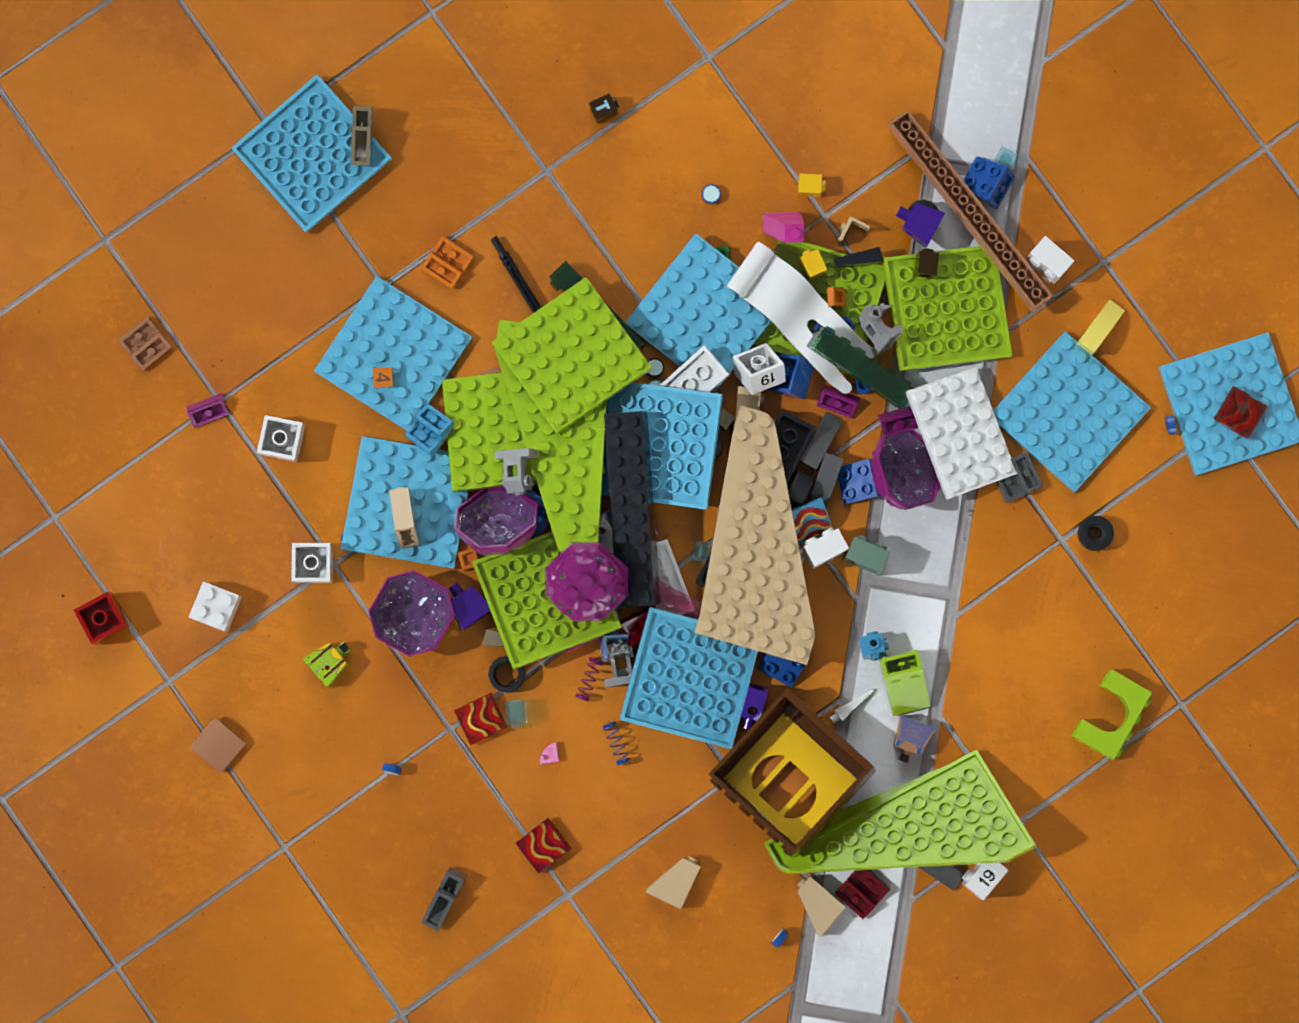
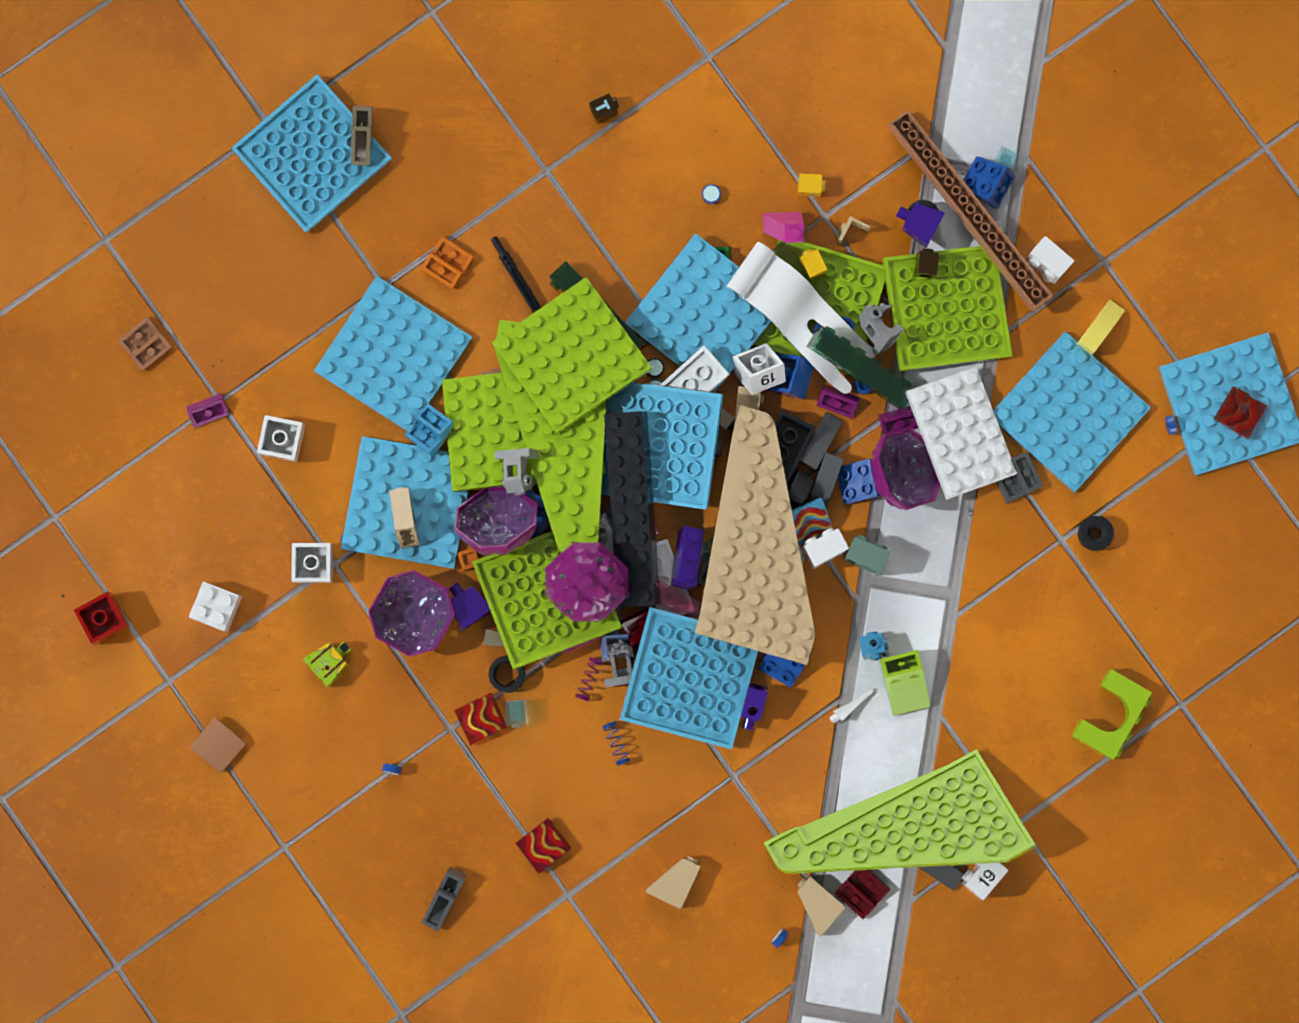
(383, 377): orange tile -> none
(549, 754): bright pink tile -> none
(687, 557): none -> dark purple brick
(832, 781): door -> none
(836, 297): orange tile -> none
(866, 257): black piece -> none
(911, 737): torso -> none

